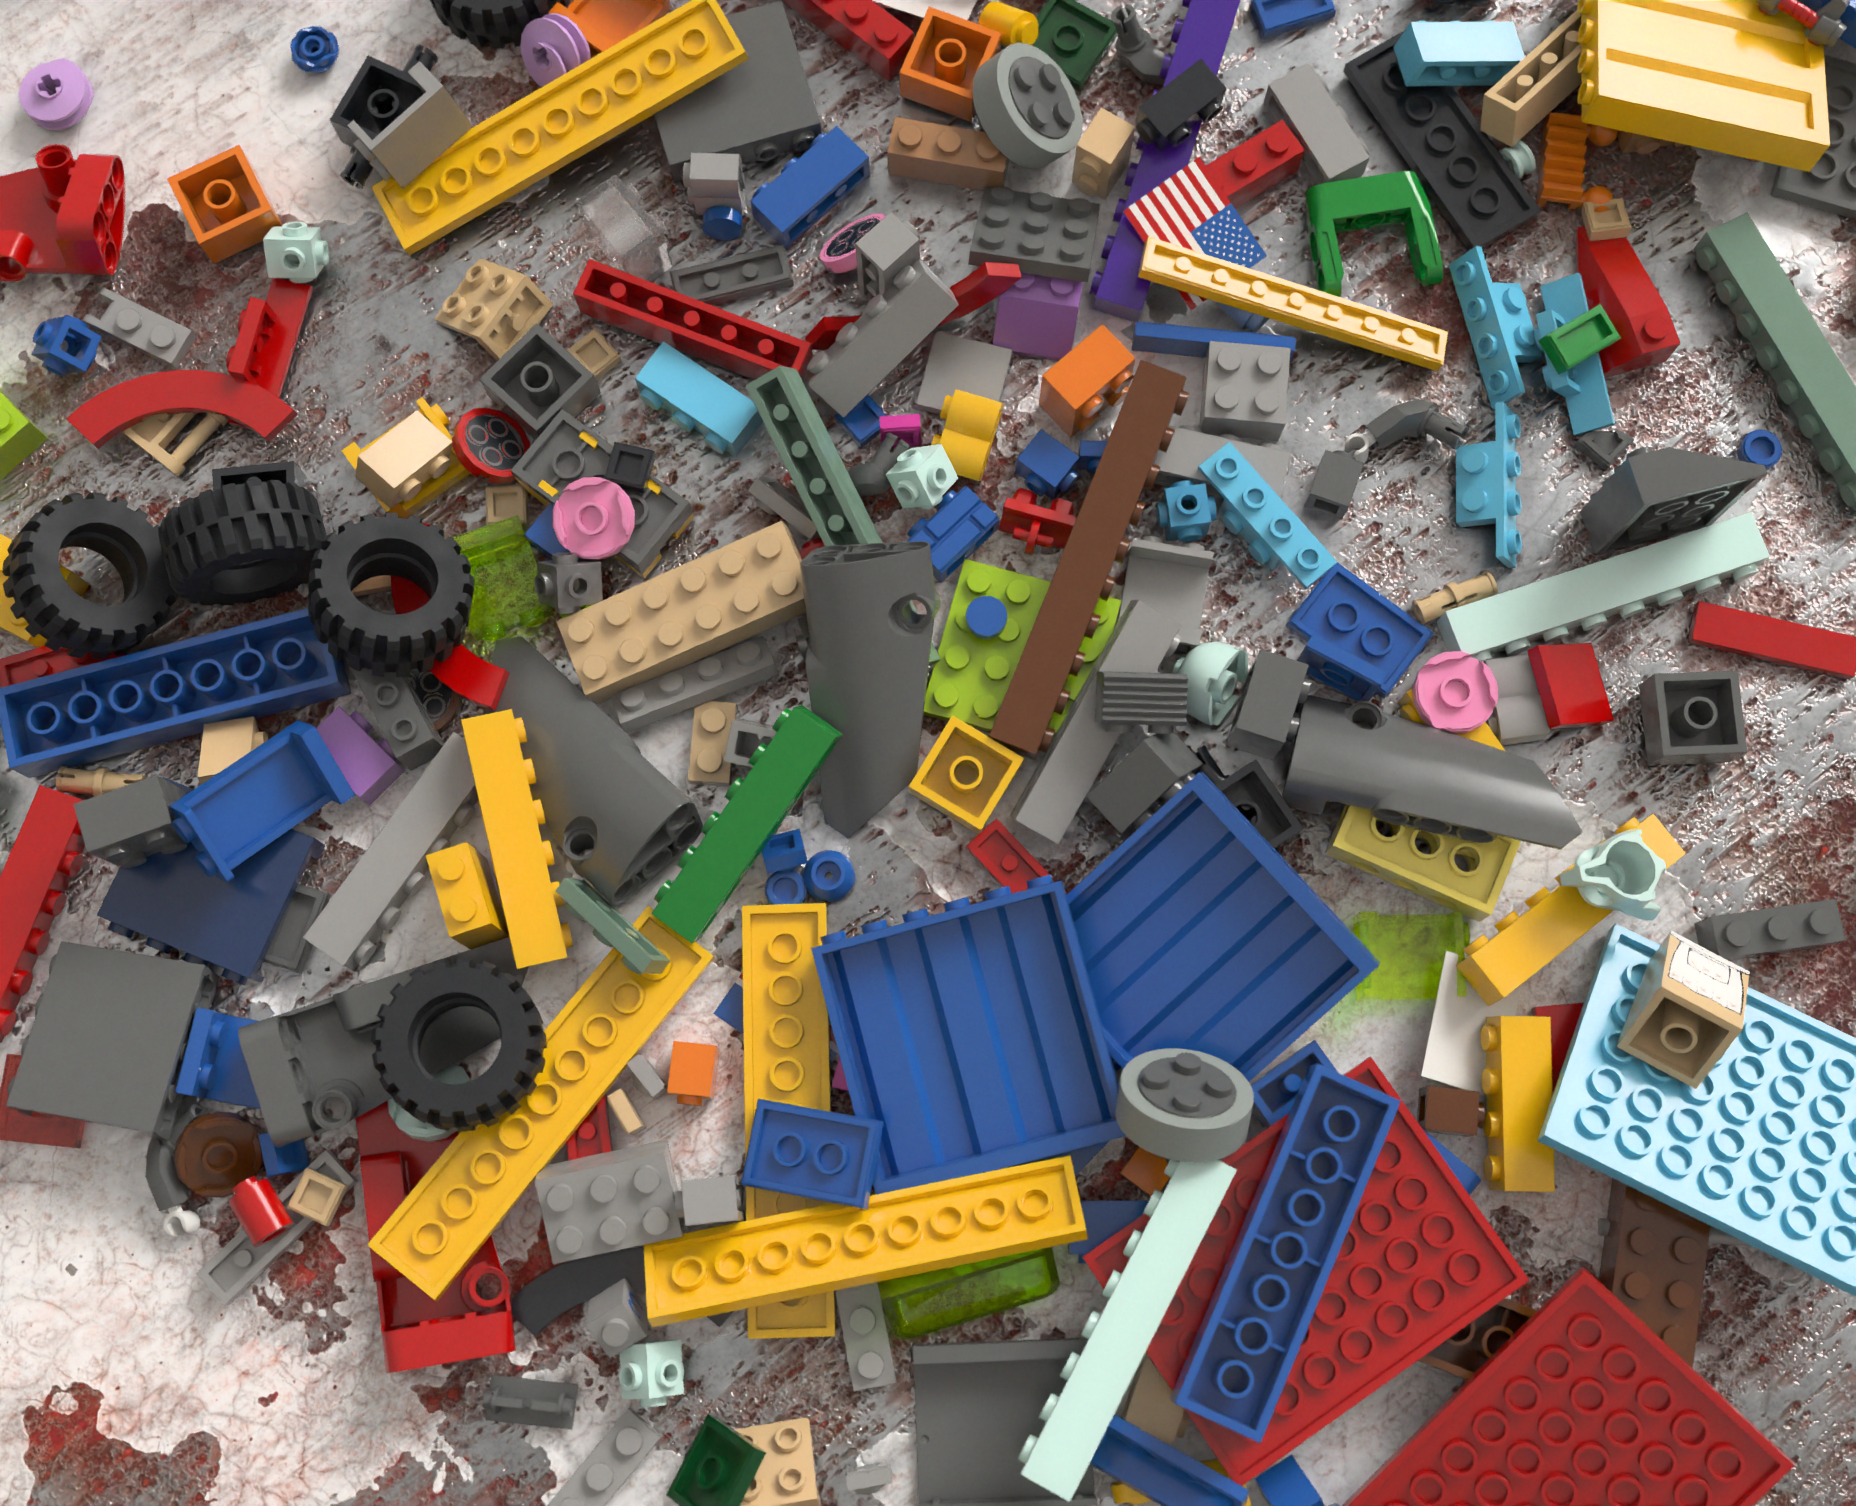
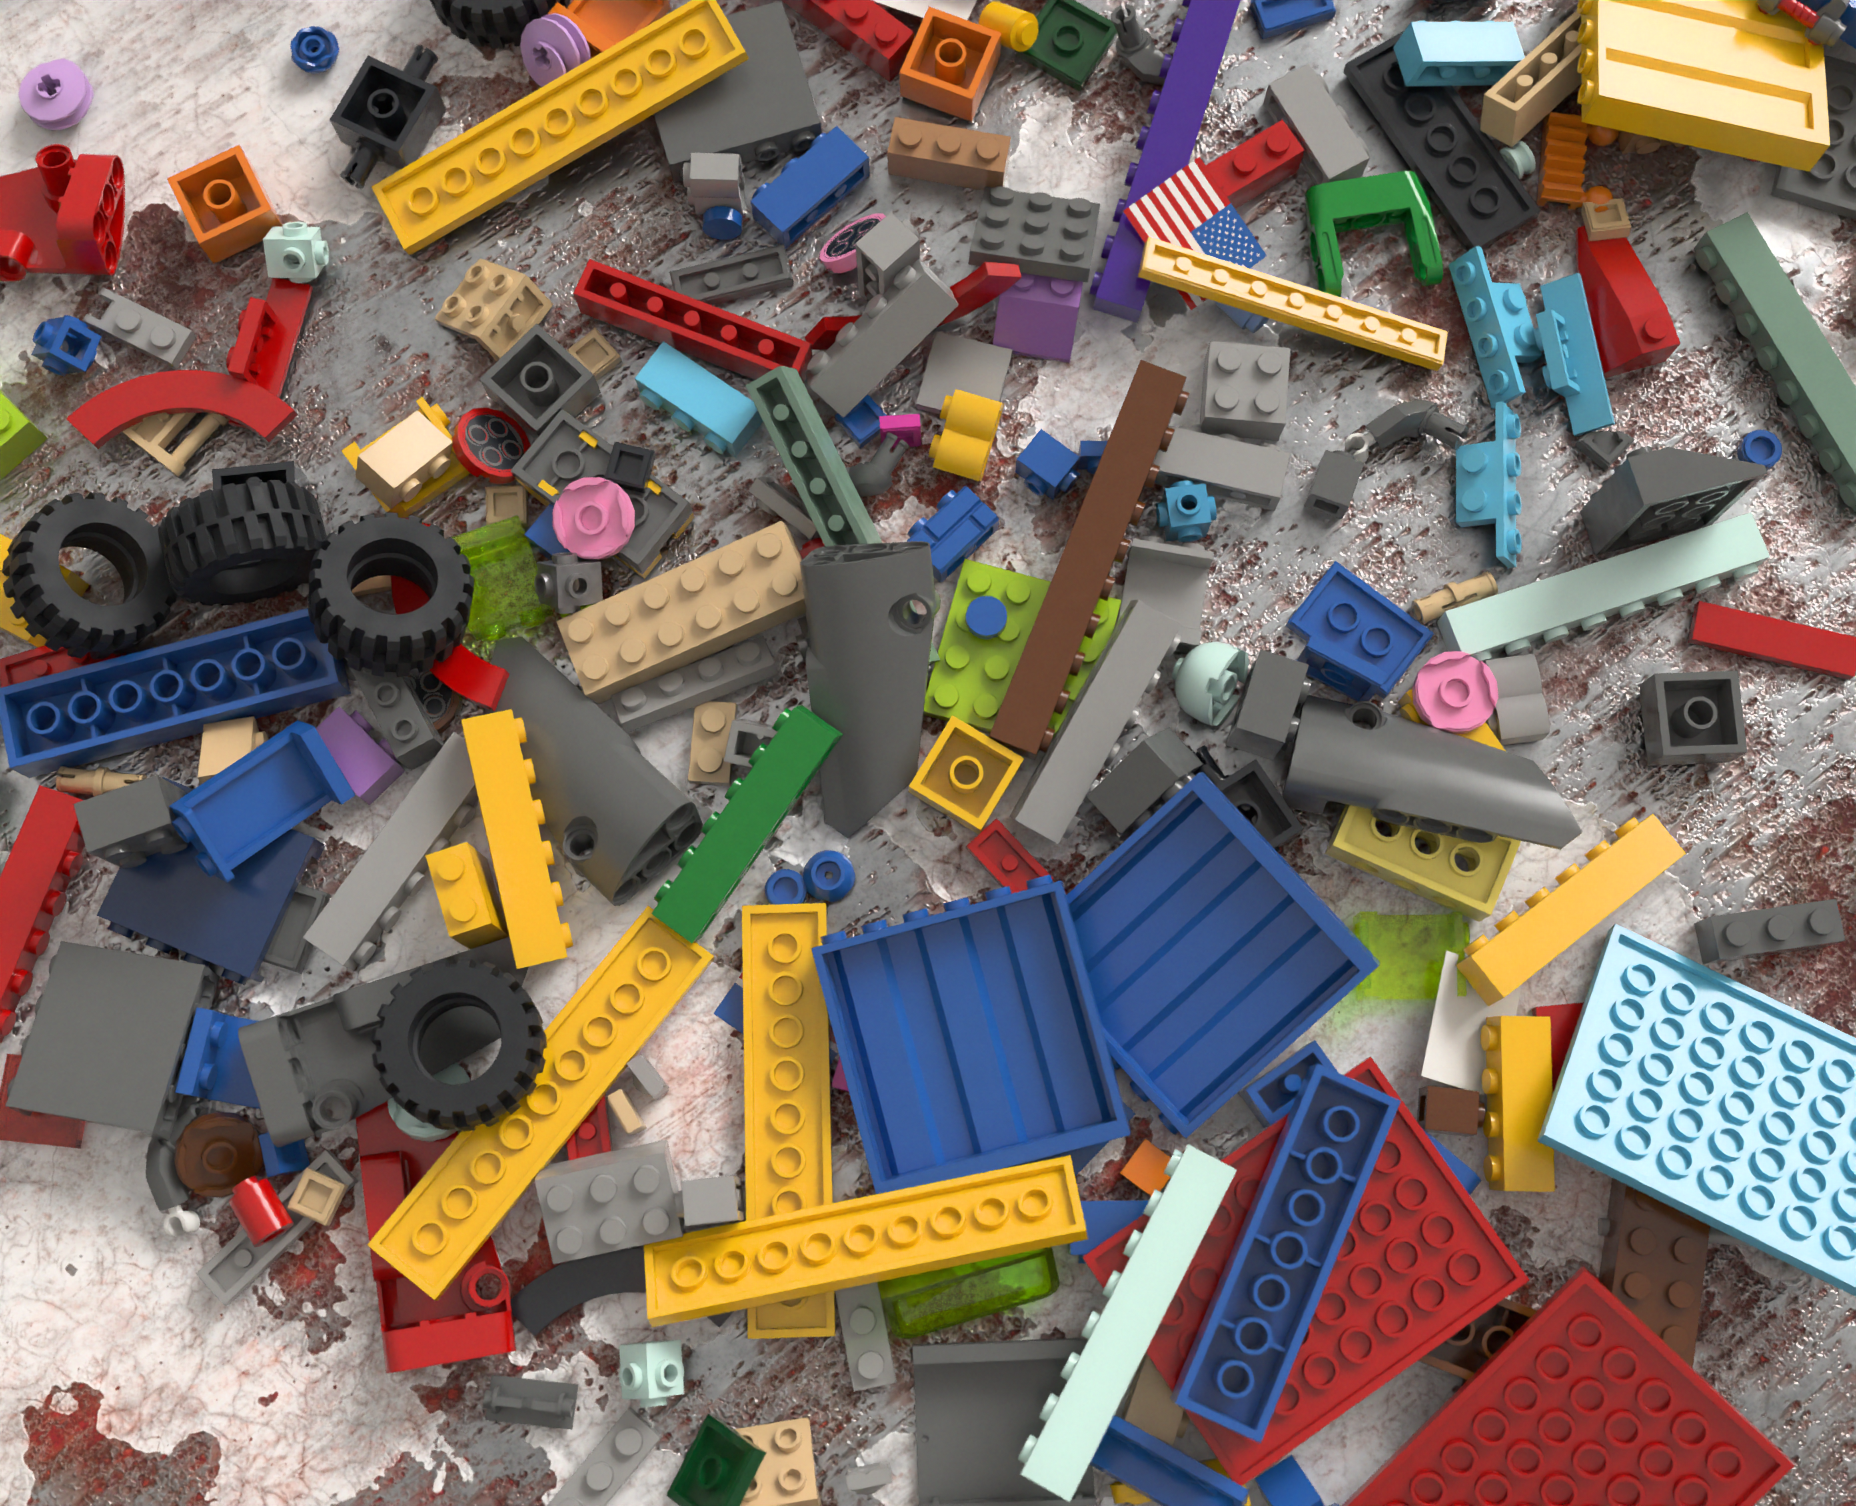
(417, 134): light grey panel -> none
(612, 927): sand green plate -> none
(617, 1318): light grey brick -> none
(625, 231): clear brick -> none
(693, 1072): orange brick -> none
(784, 852): blue plate -> none
(812, 1153): blue tile -> none
(922, 476): light aqua brick -> none
(1027, 106): light grey wheel -> none
(1035, 523): red hips -> none
(1087, 382): orange brick -> none
(1102, 154): tan brick -> none
(1141, 700): dark grey brick -> none
(1180, 106): black brick -> none
(1184, 1105): light grey wheel -> none
(1195, 340): blue tile -> none
(1264, 519): medium azure bracket -> none
(1570, 685): red tile -> none
(1579, 339): green tile -> none
(1618, 875): light aqua piece -> none
(1685, 1010): tan slope -> none

